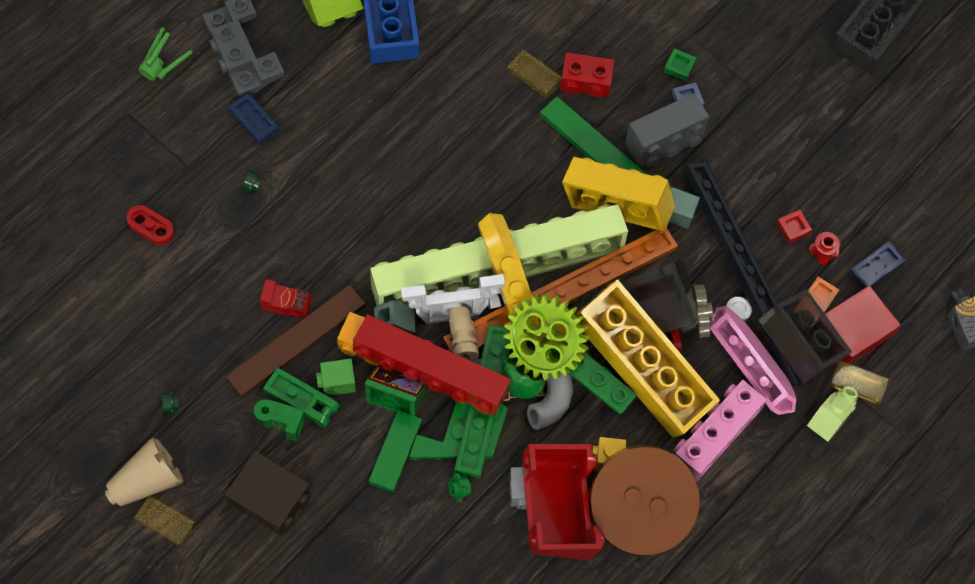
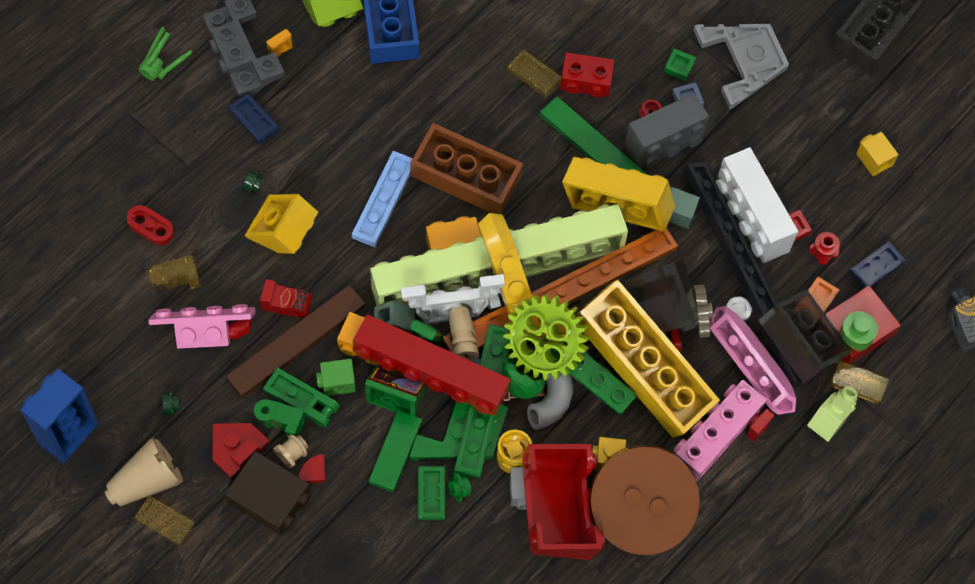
(59, 415): none -> blue brick
(173, 274): none -> clear yellow leg
(202, 327): none -> bright pink bracket
(235, 445): none -> red plate
(239, 328): none -> red arm
(280, 43): none -> light orange tile
(282, 223): none -> yellow slope
(291, 450): none -> tan brick
(313, 470): none -> red tile
(383, 200): none -> light blue plate
(427, 332): none -> green plate
(431, 492): none -> green plate
(443, 235): none -> light orange brick
(466, 169): none -> dark orange brick
(511, 449): none -> yellow wheel
(649, 105): none -> red plate
(754, 53): none -> light grey wing
(756, 205): none -> white brick
(758, 424): none -> red plate
(859, 330): none -> bright green piece
(876, 153): none -> yellow brick

